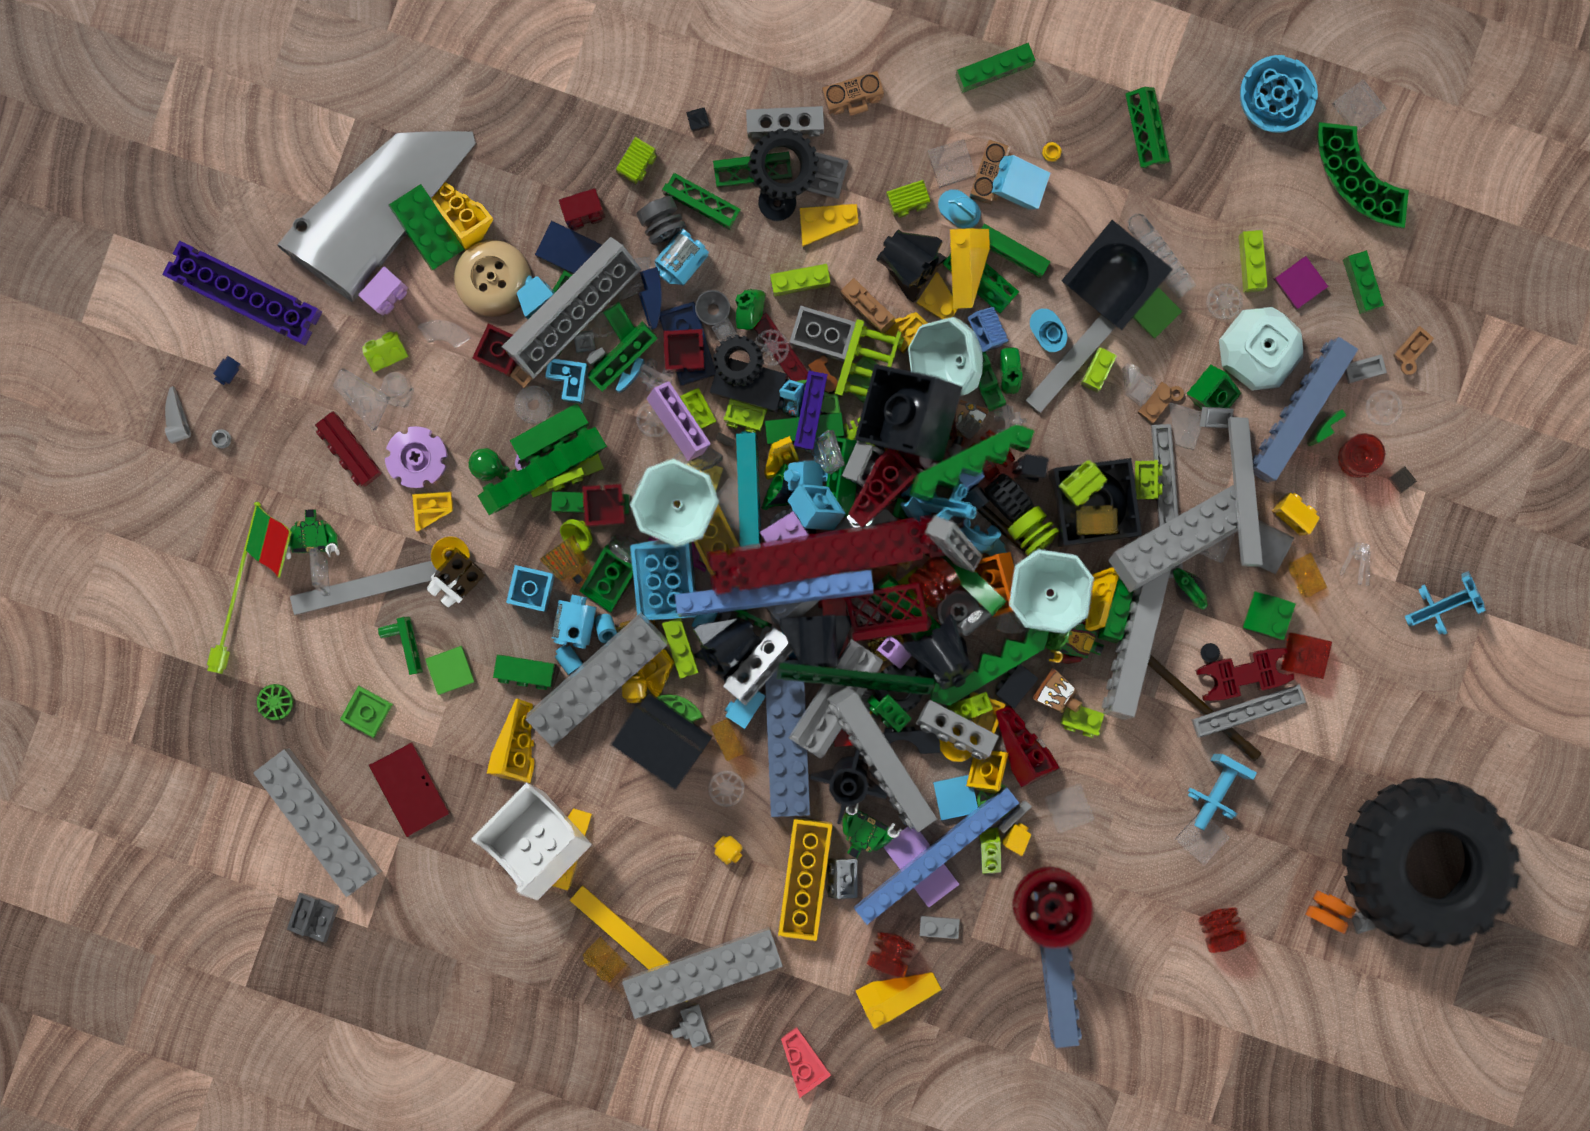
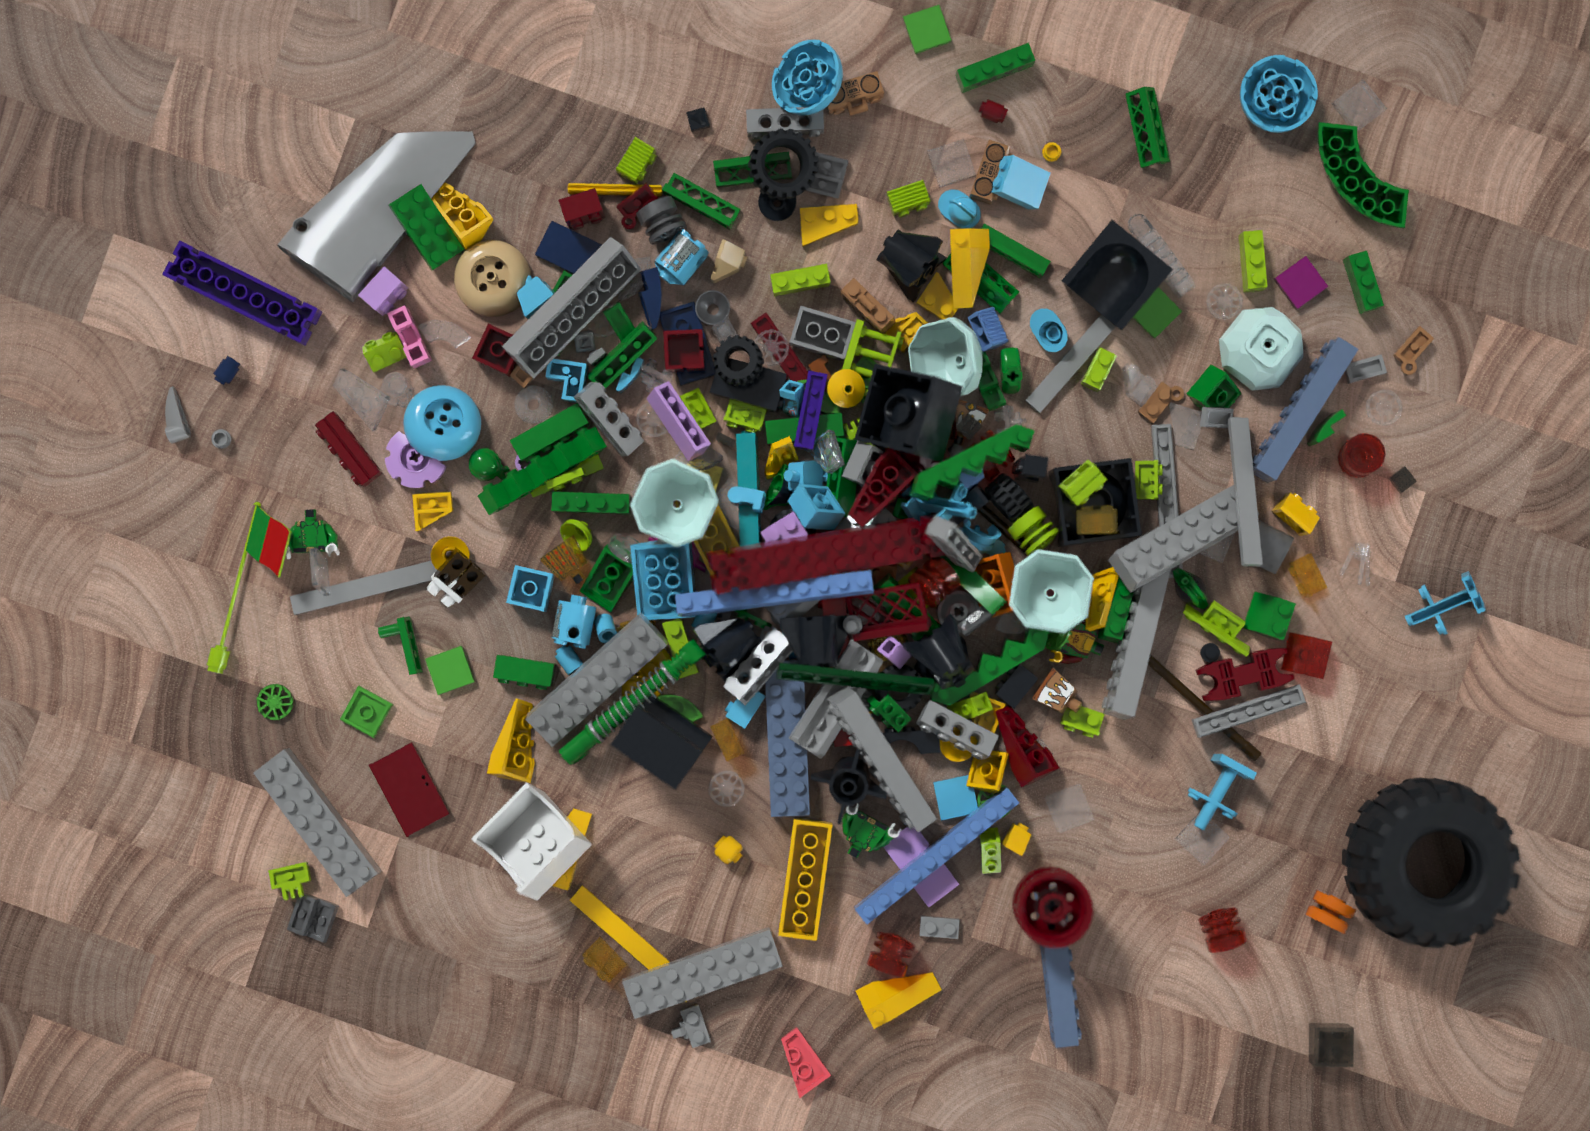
(290, 879): none -> lime hinge
(409, 334): none -> bright pink arch
(455, 440): none -> medium azure brick
(586, 399): none -> light grey brick
(604, 506): dark red piece -> none
(610, 189): none -> yellow axle
(621, 710): none -> green piece
(634, 203): none -> dark red hinge
(728, 261): none -> tan slope
(745, 496): none -> medium azure leg
(749, 308): green piece -> none
(797, 82): none -> medium azure brick
(837, 385): none -> yellow dish
(842, 878): dark grey bracket -> none
(852, 624): none -> light grey plate
(927, 29): none -> bright green tile
(993, 111): none -> dark red brick
(1015, 815): light grey tile -> none
(1221, 623): none -> lime bracket
(1331, 1045): none -> clear smoke piece
(1361, 923): light grey tile -> none

